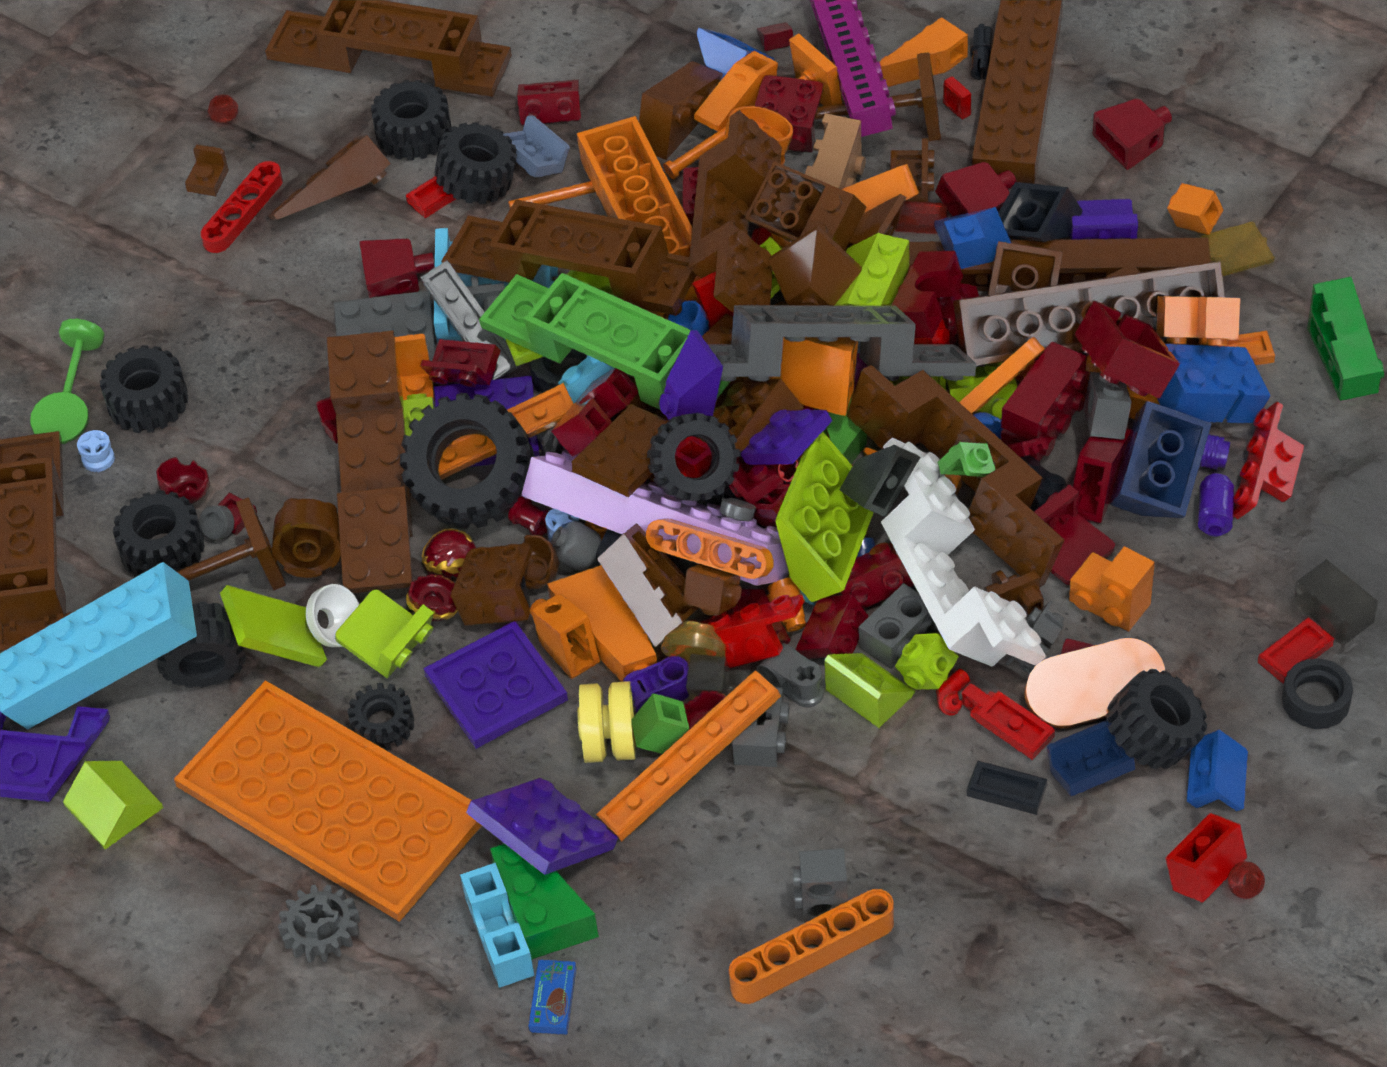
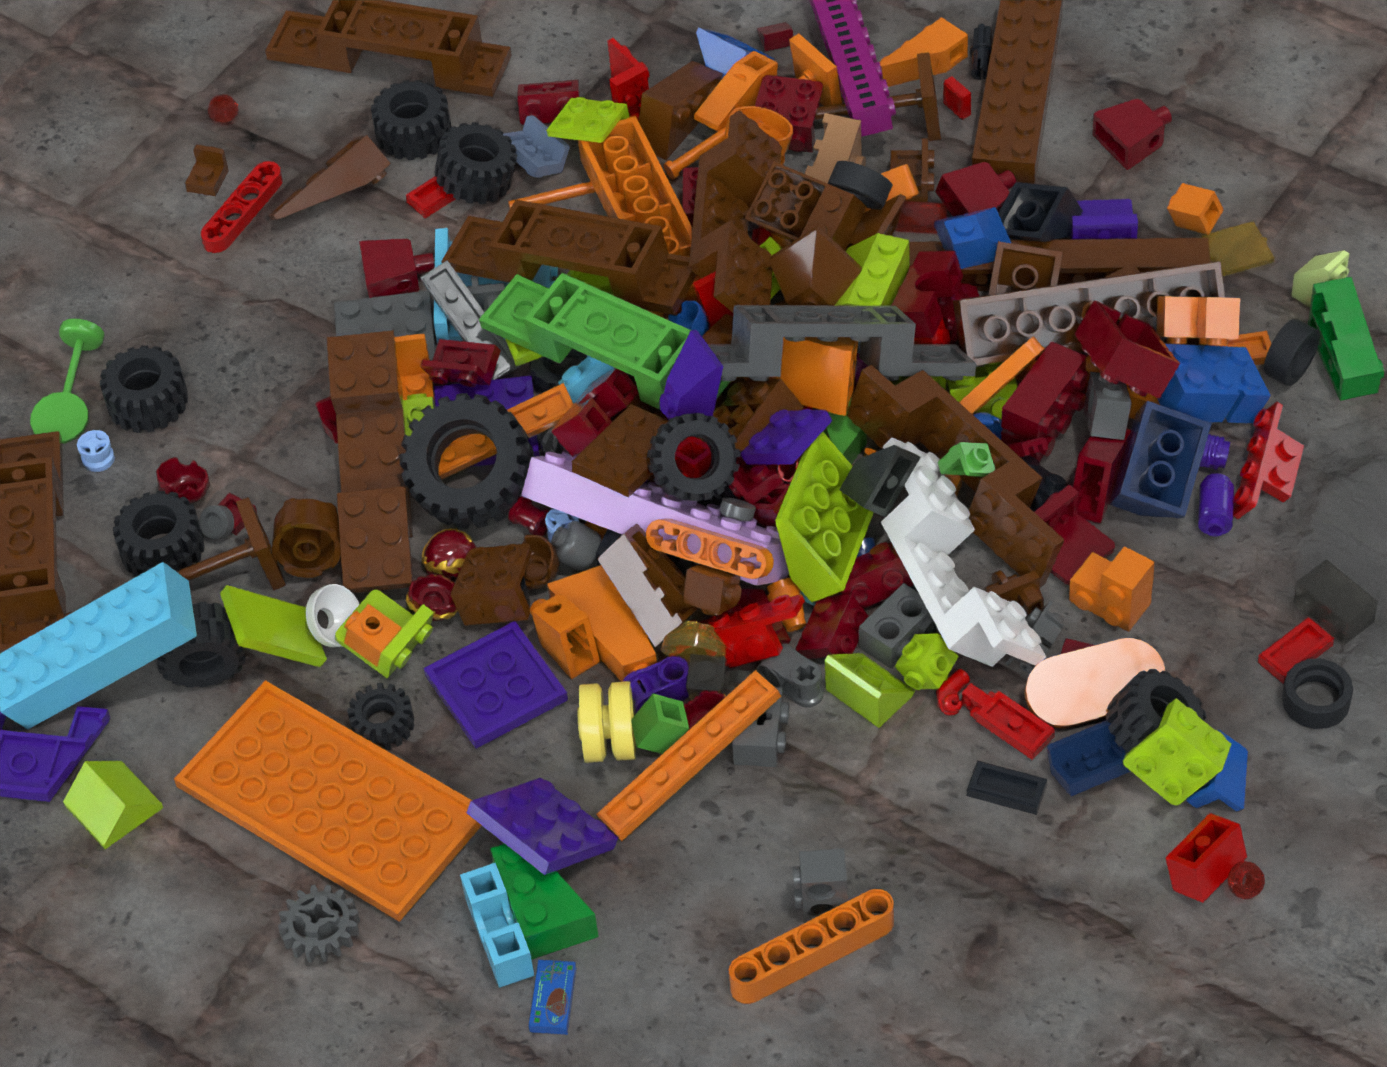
(370, 633): none -> orange brick
(587, 119): none -> lime bracket
(628, 77): none -> red bracket
(861, 181): none -> black tyre
(1179, 754): none -> lime bracket
(1291, 352): none -> black tyre
(1318, 270): none -> yellowish green slope

